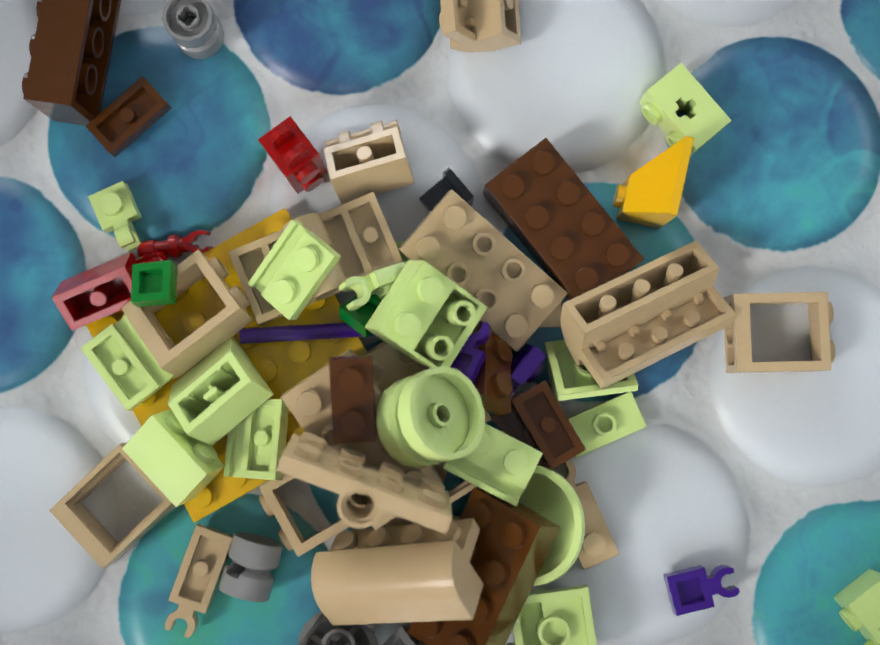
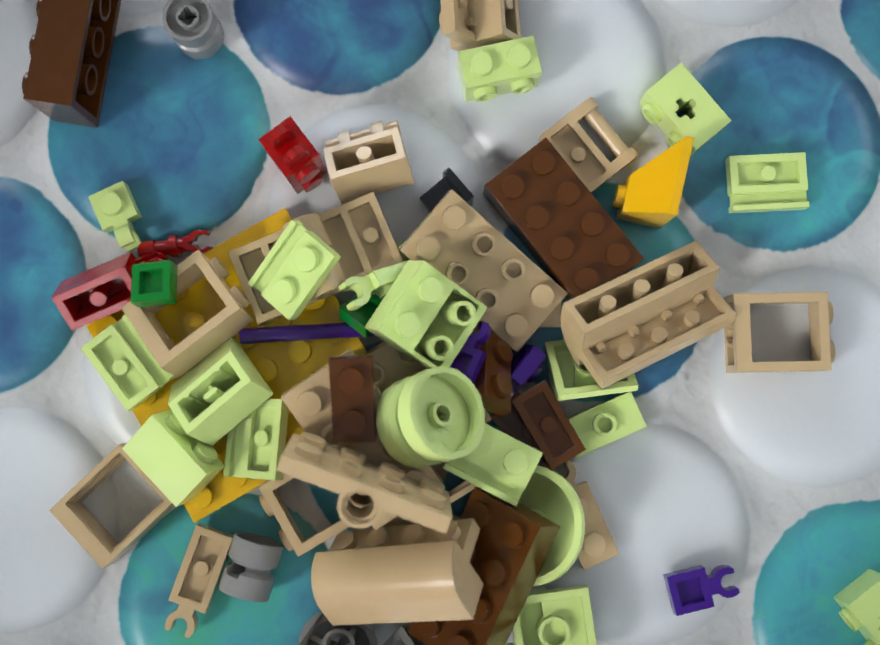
(128, 117): reddish brown plate -> none
(499, 69): none -> yellowish green brick
(582, 152): none -> tan plate
(767, 182): none -> yellowish green plate

